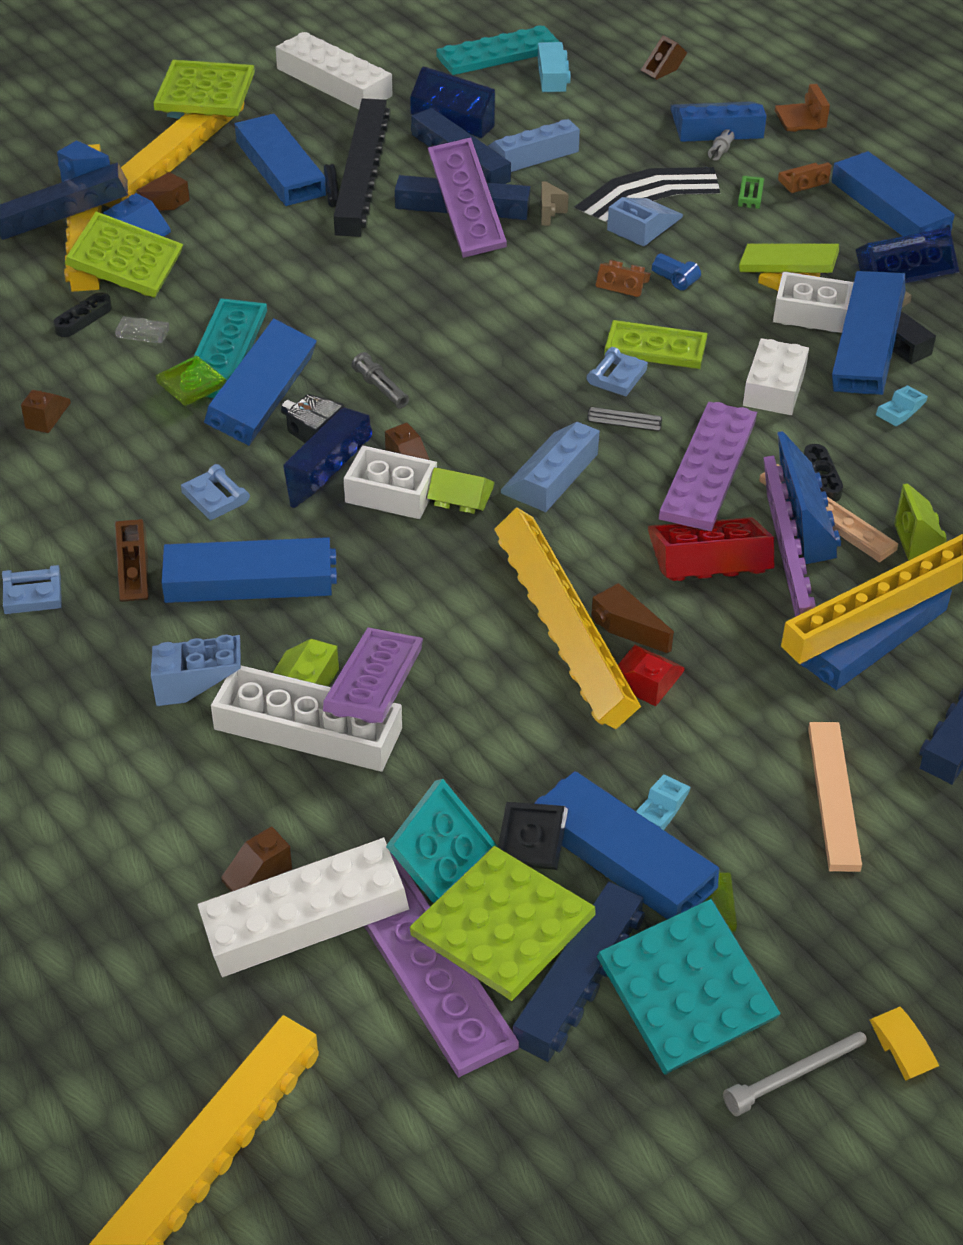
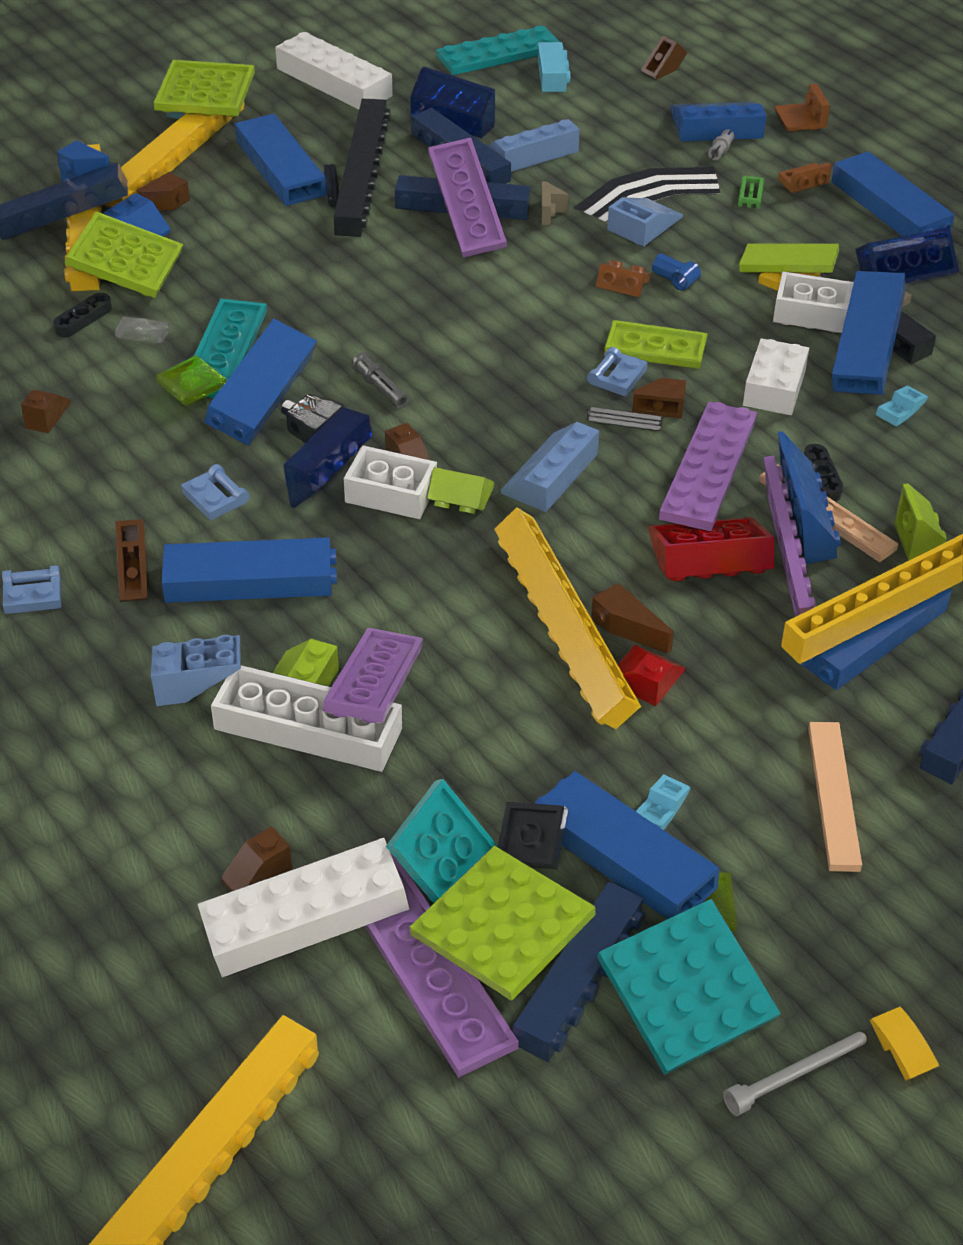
(661, 398): none -> reddish brown slope

